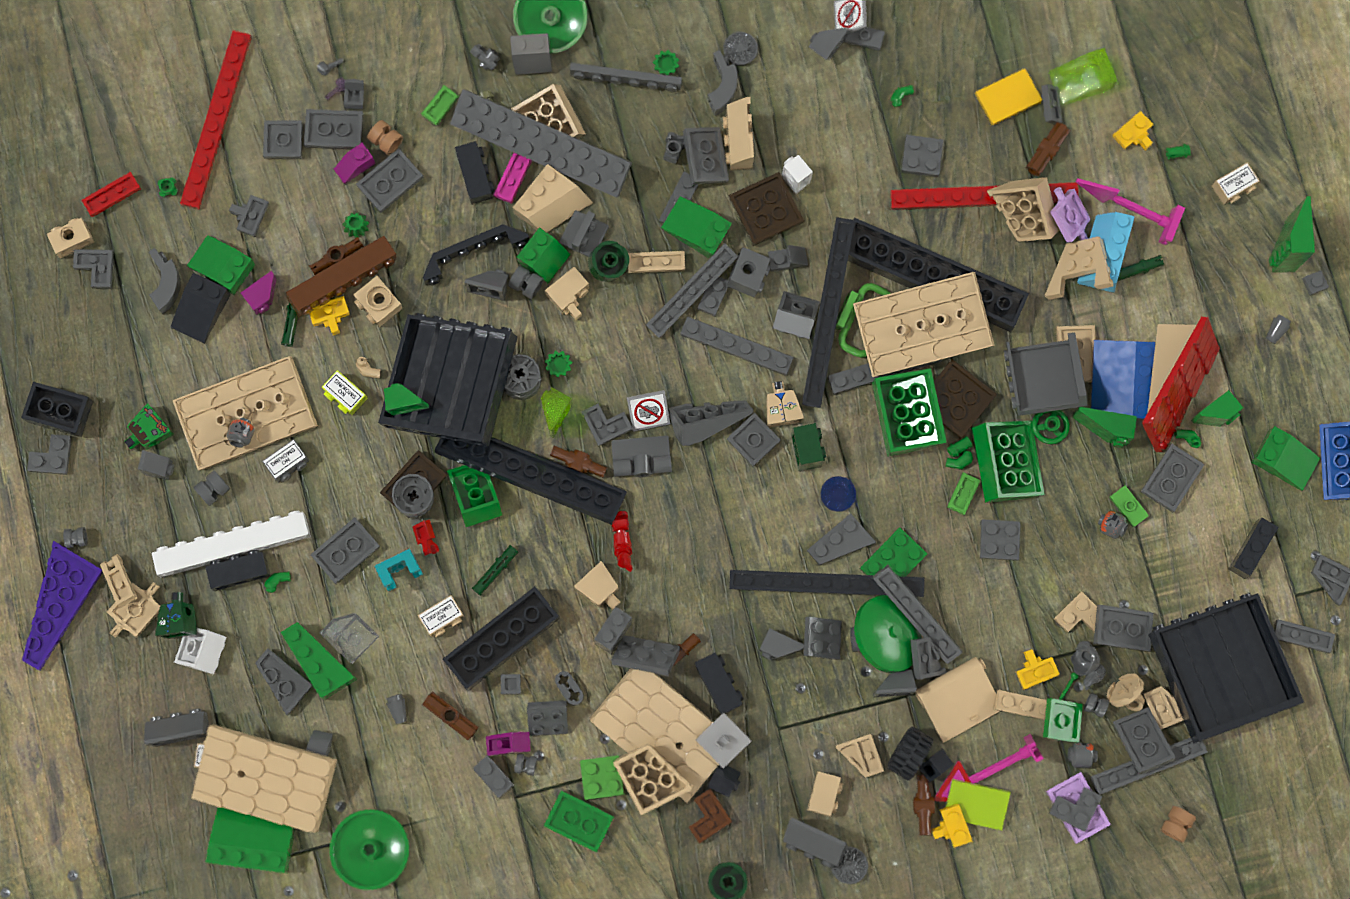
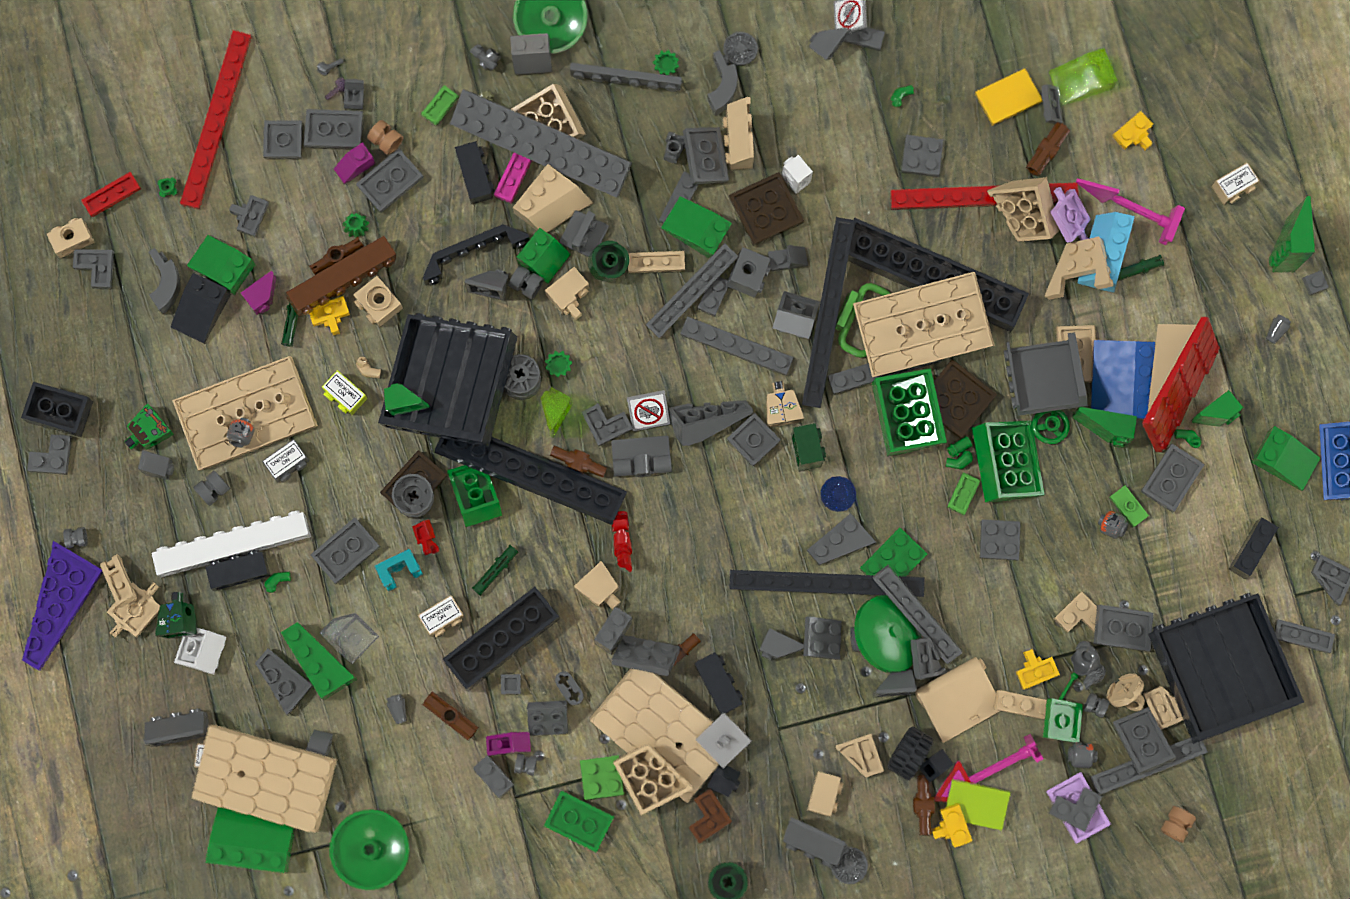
(1179, 151): green pin -> none

